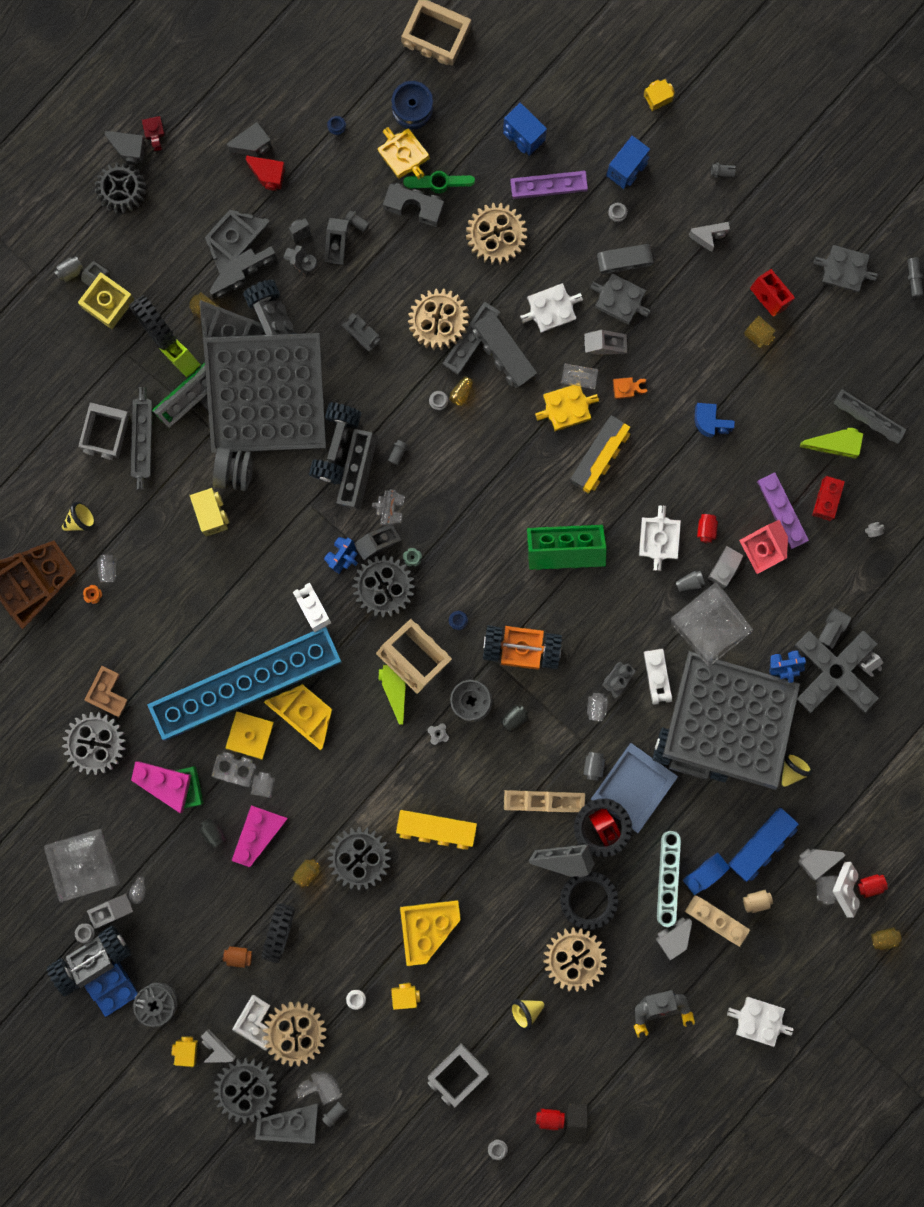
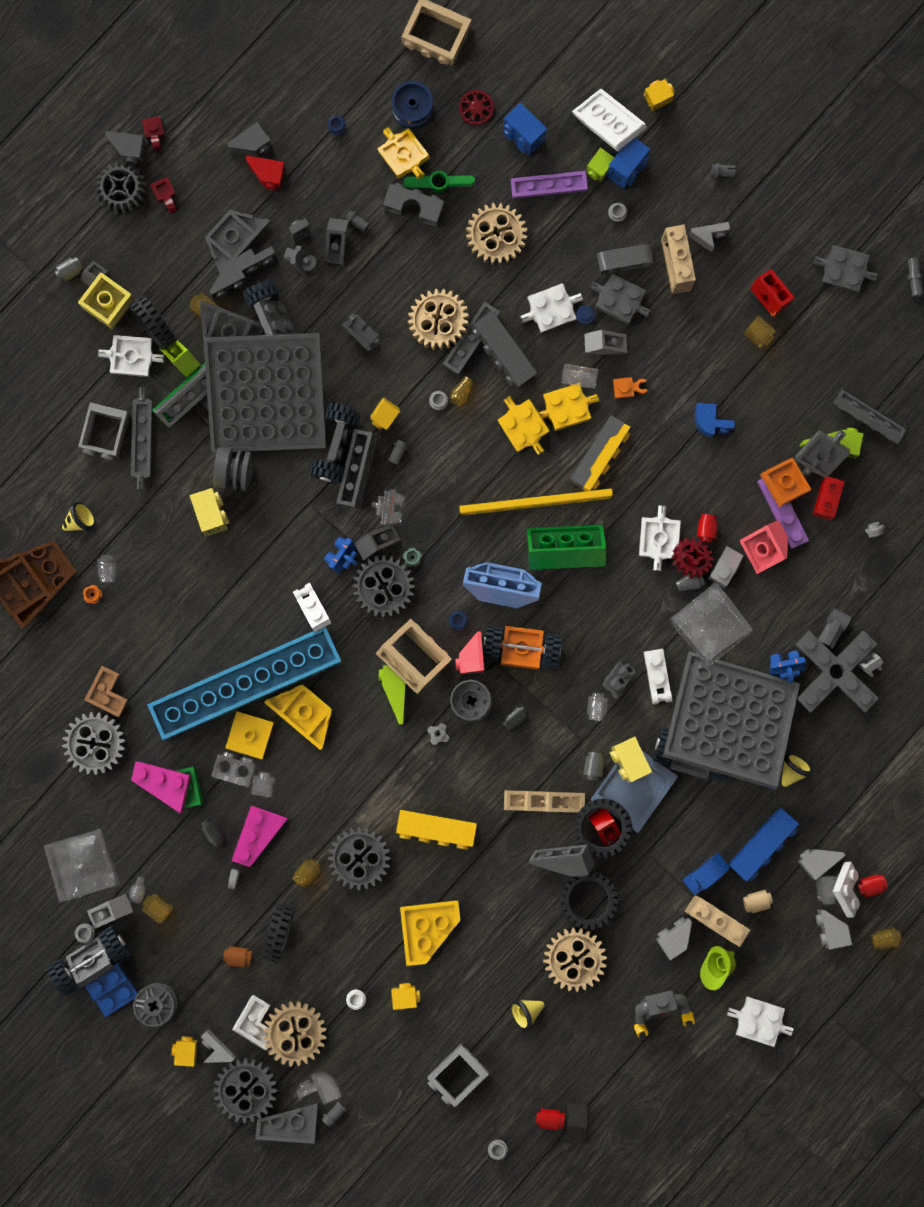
(131, 356): none -> white plate
(157, 908): none -> clear yellow brick
(164, 192): none -> dark red plate
(234, 878): none -> light grey tile
(384, 414): none -> yellow brick
(471, 657): none -> coral slope
(476, 107): none -> dark red wheel
(502, 585): none -> medium blue wedge
(523, 425): none -> yellow plate
(535, 502): none -> yellow tile
(585, 315): none -> dark blue plate
(599, 165): none -> lime brick
(609, 120): none -> white tile
(630, 759): none -> light yellow brick
(672, 887): light aqua beam -> none
(678, 259): none -> tan window
(692, 558): none -> dark red gear
(717, 967): none -> lime piece
(785, 482): none -> orange plate
(822, 454): none -> dark grey plate
(834, 931): none -> light grey slope

